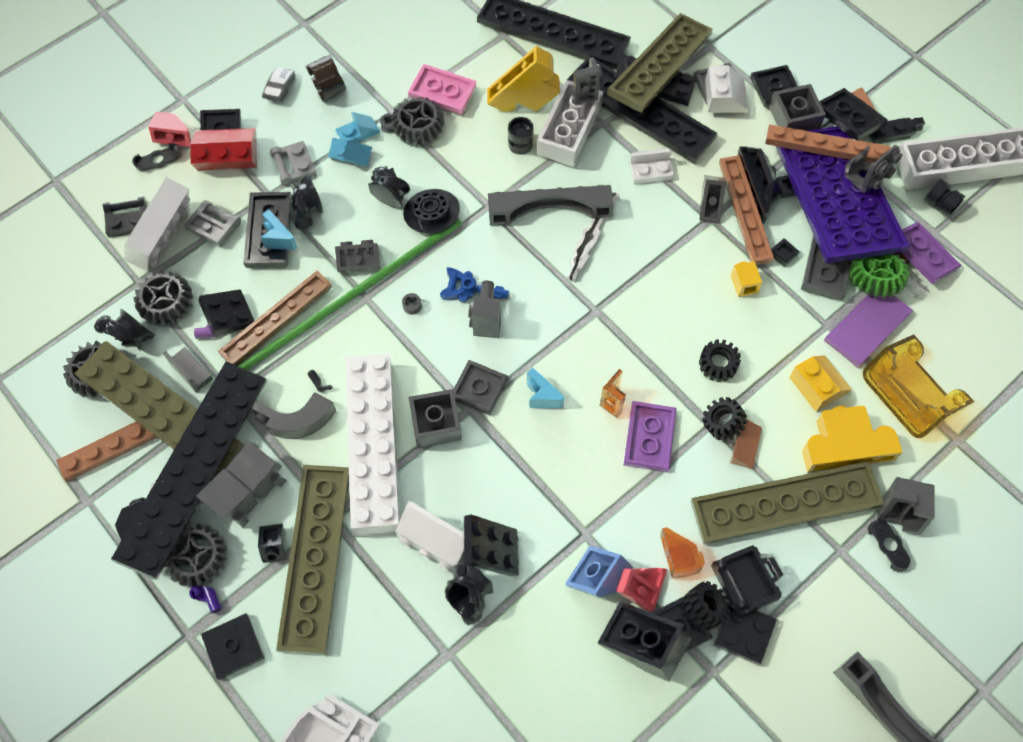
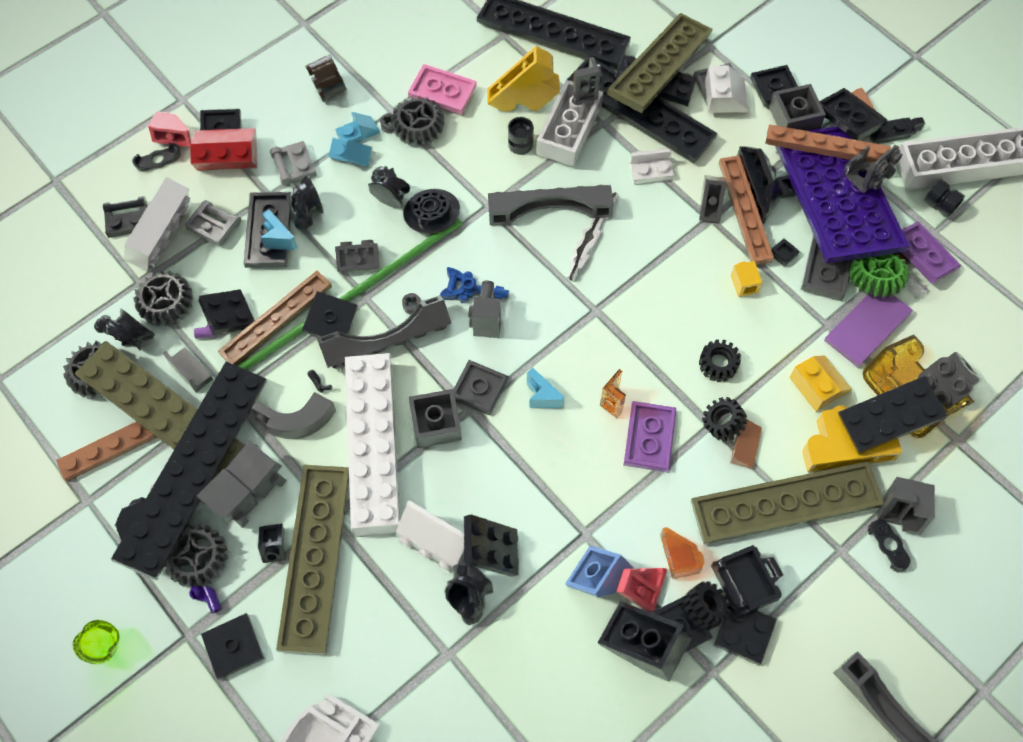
(96, 642): none -> clear neon green helmet
(277, 84): slope -> none
(329, 315): none -> black plate
(427, 316): none -> dark grey arch
(892, 415): none -> black plate
(951, 379): none -> dark grey piece

